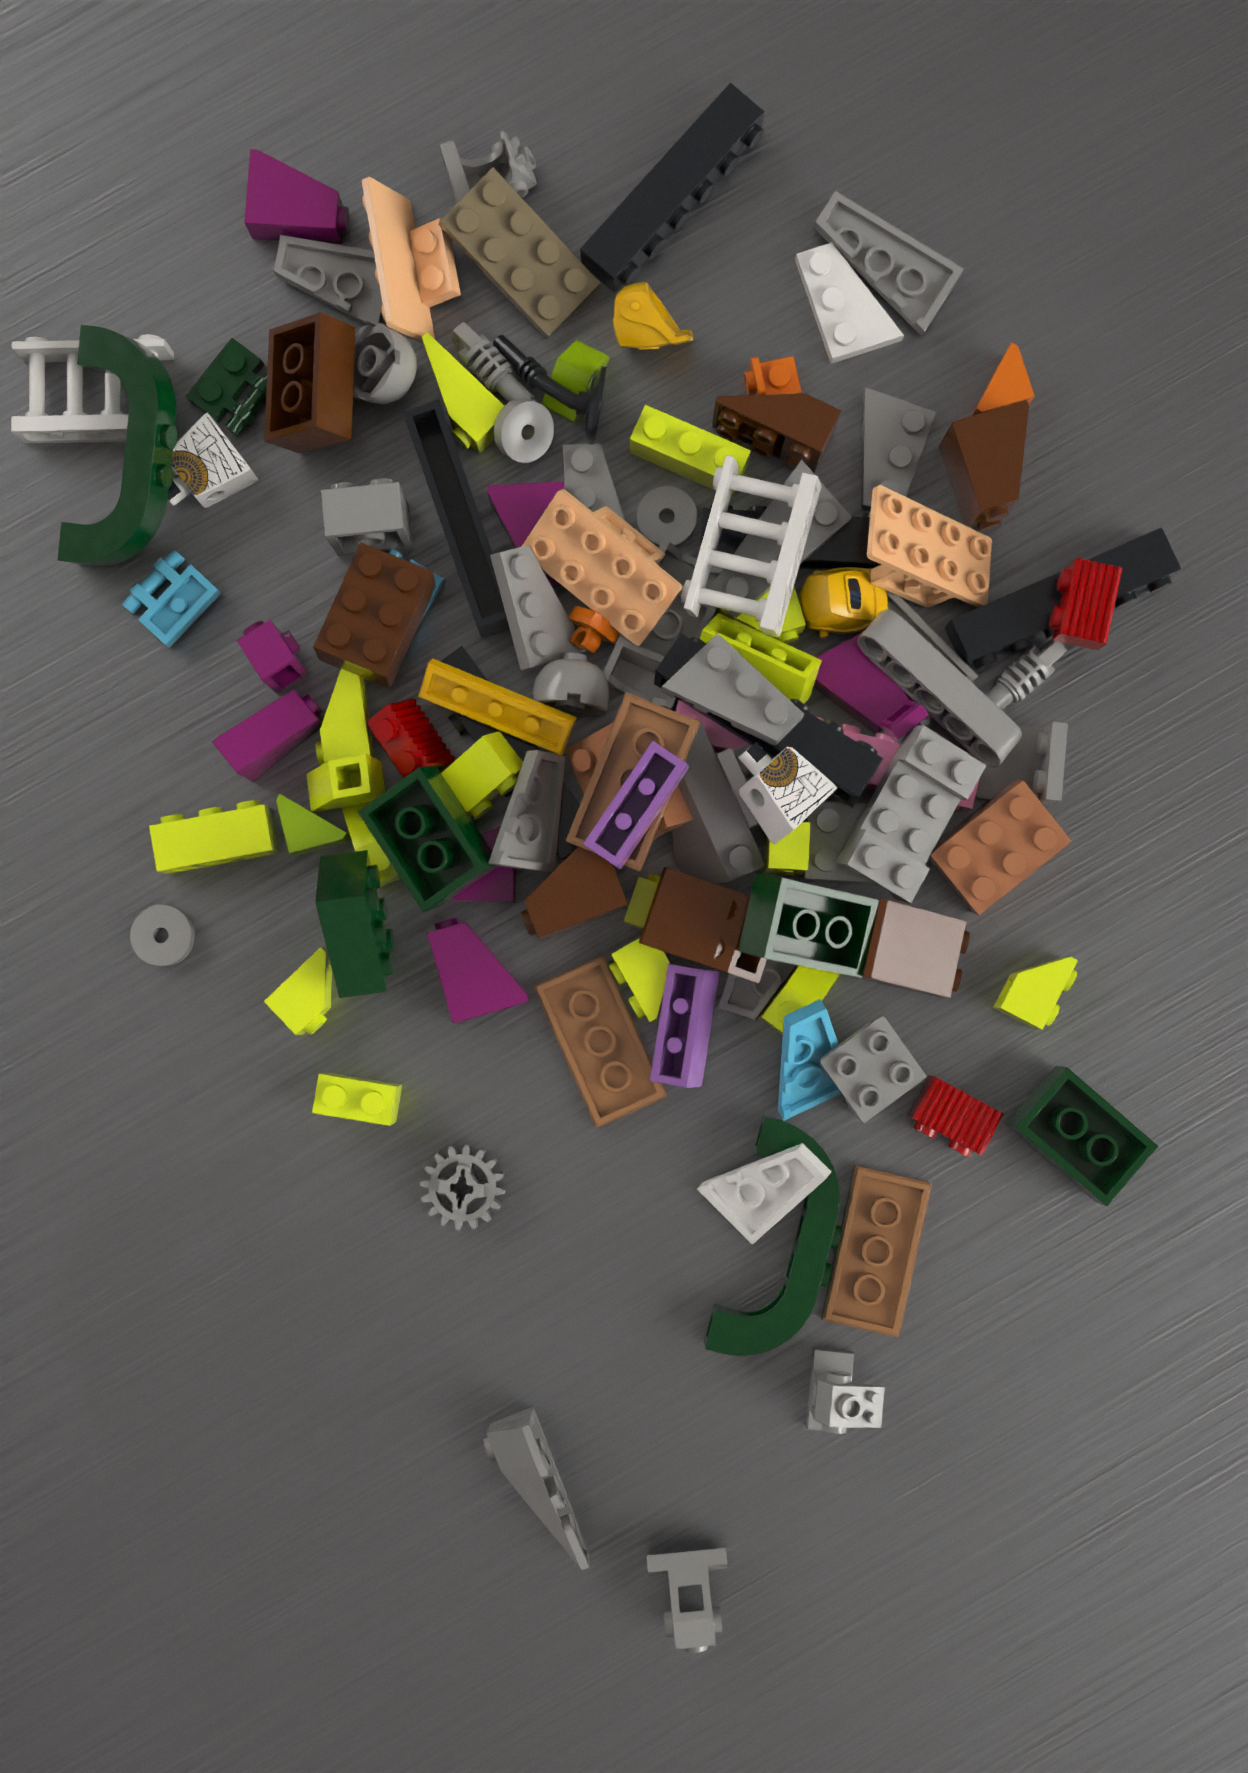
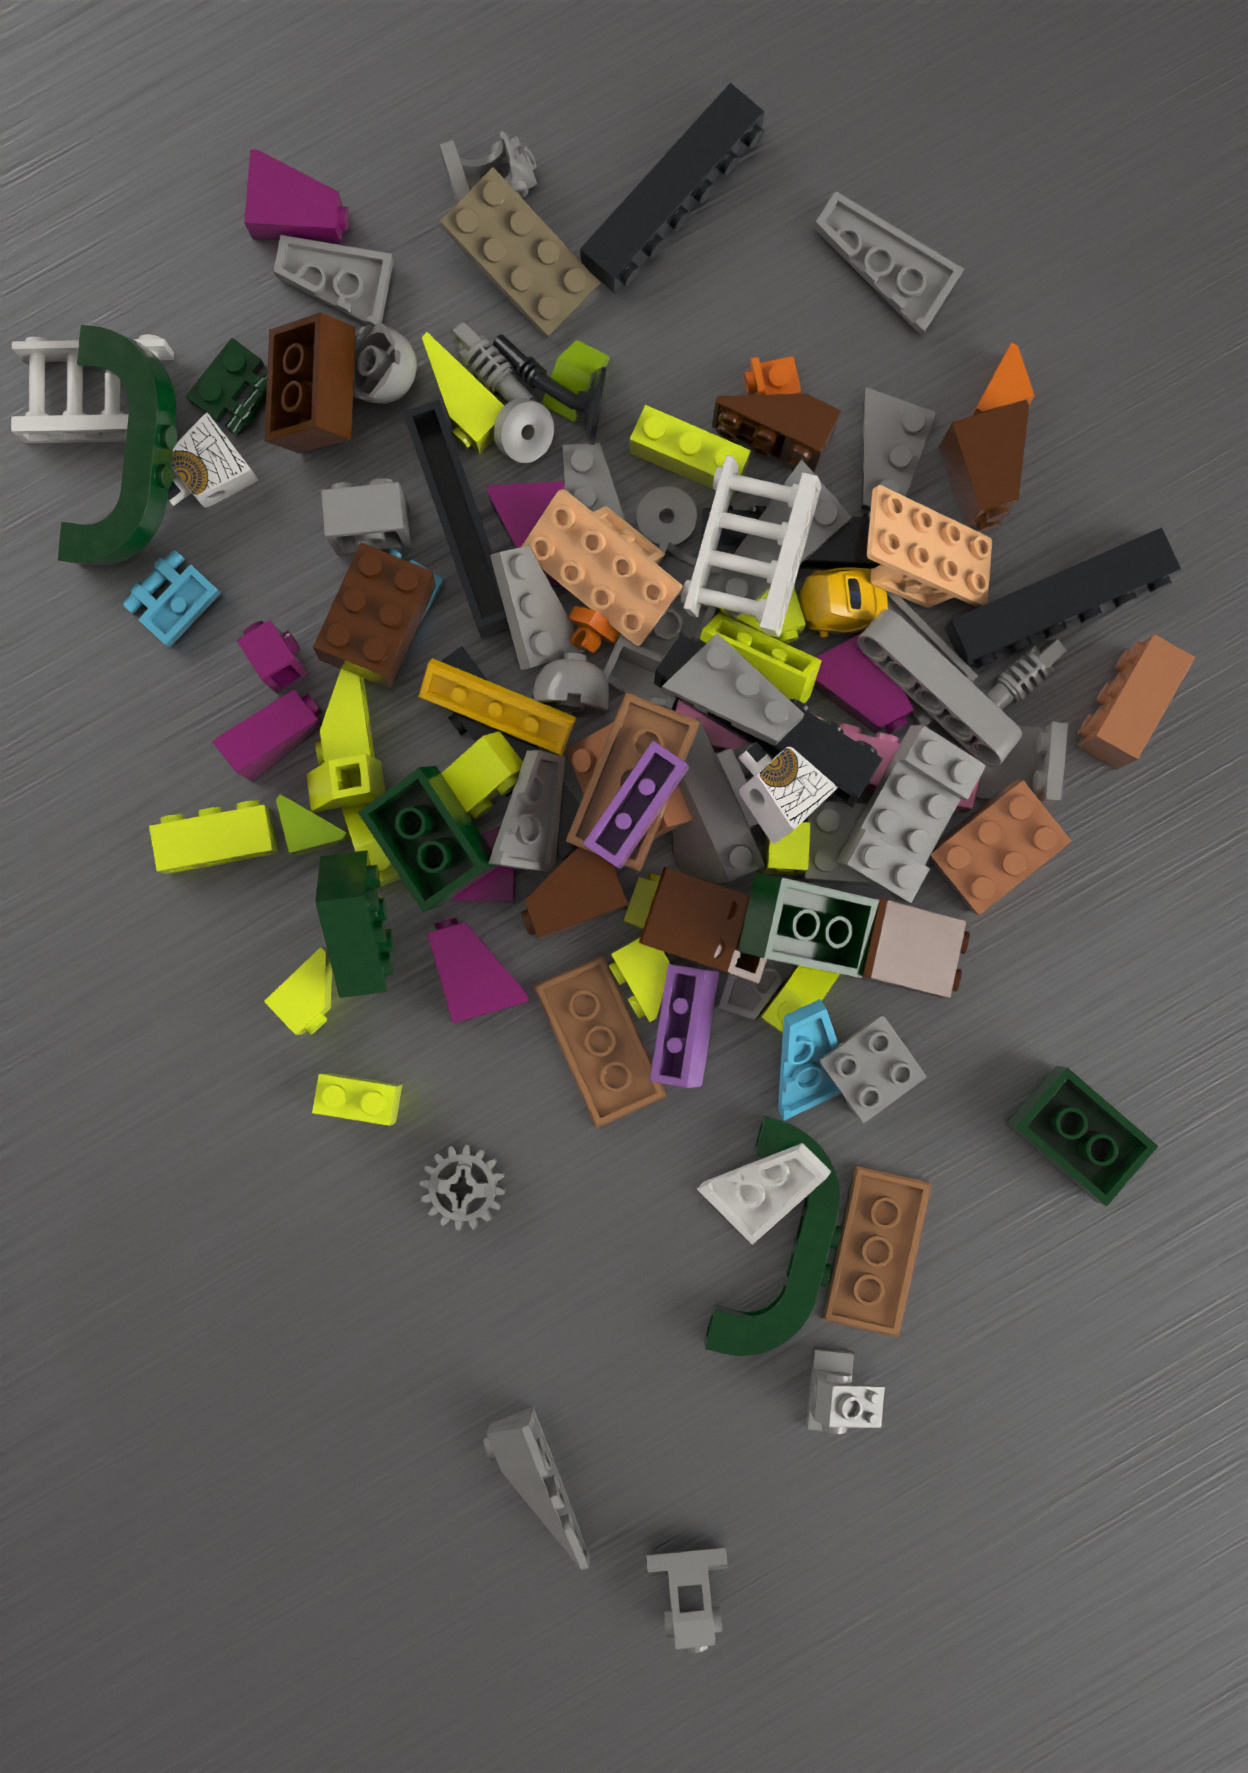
(144, 935): light grey piece -> none
(409, 737): red brick -> none
(411, 263): light nougat bracket -> none
(644, 321): yellow helmet -> none
(843, 306): white wing -> none
(903, 719): magenta tile -> none
(955, 1116): red brick -> none
(1033, 992): neon yellow slope -> none
(1085, 604): red brick -> none
(1134, 701): none -> nougat brick

